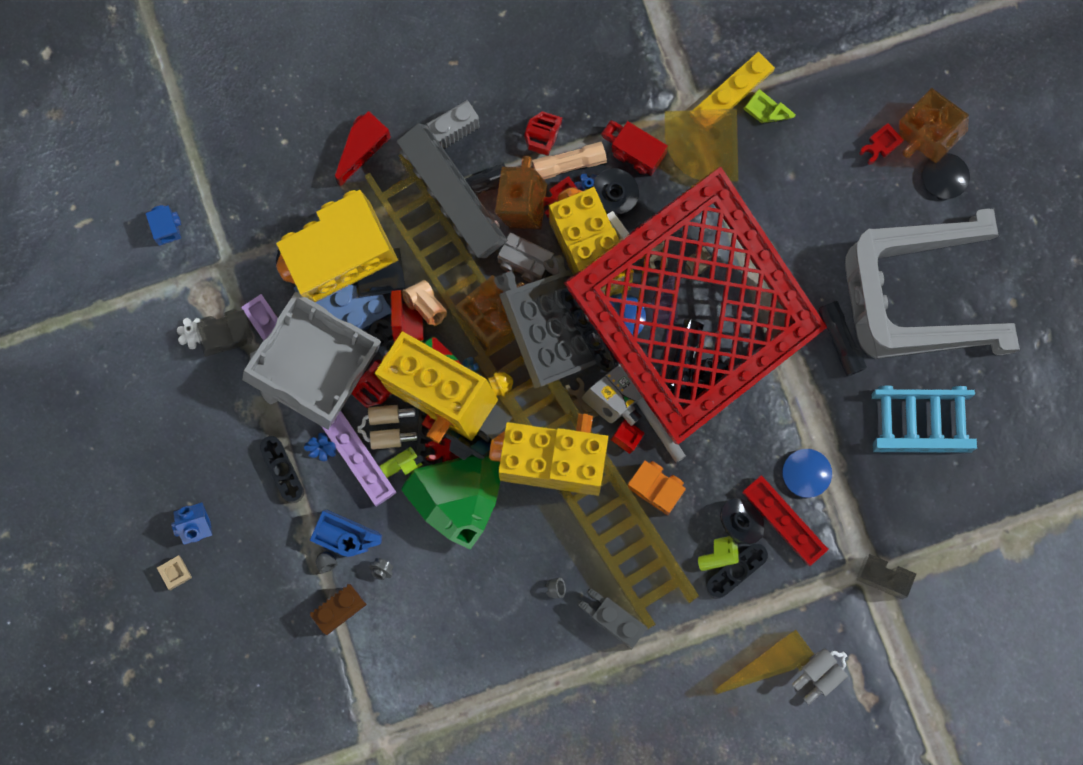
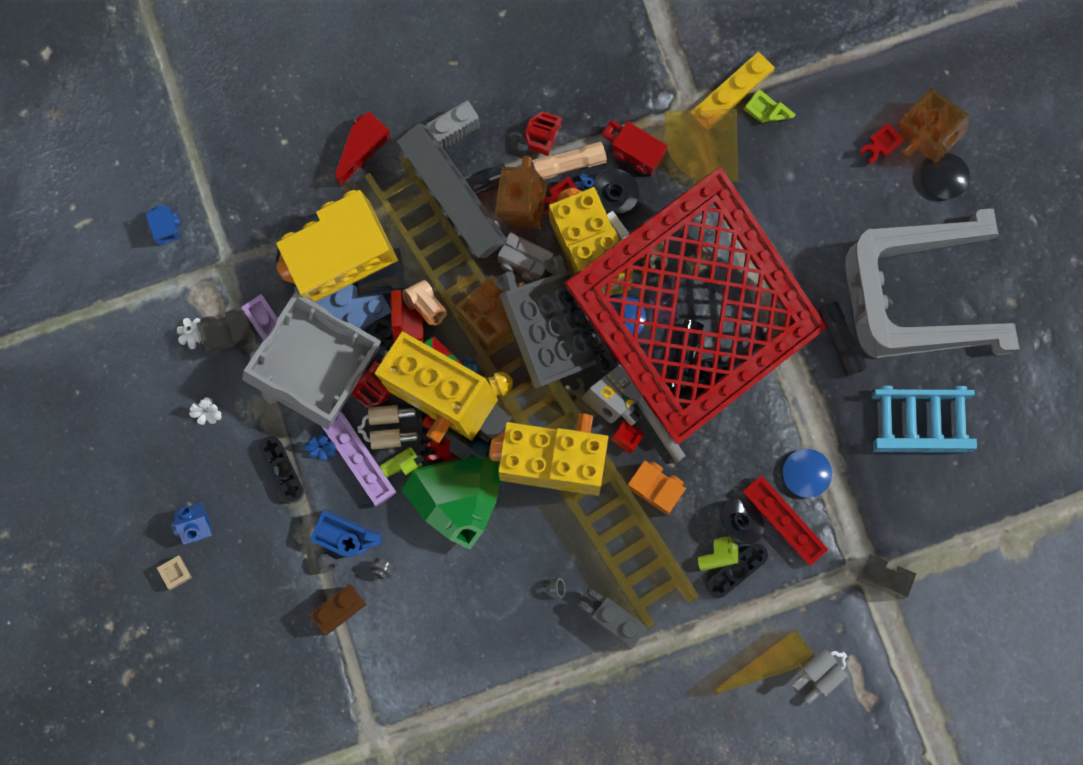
(205, 411): none -> white plant

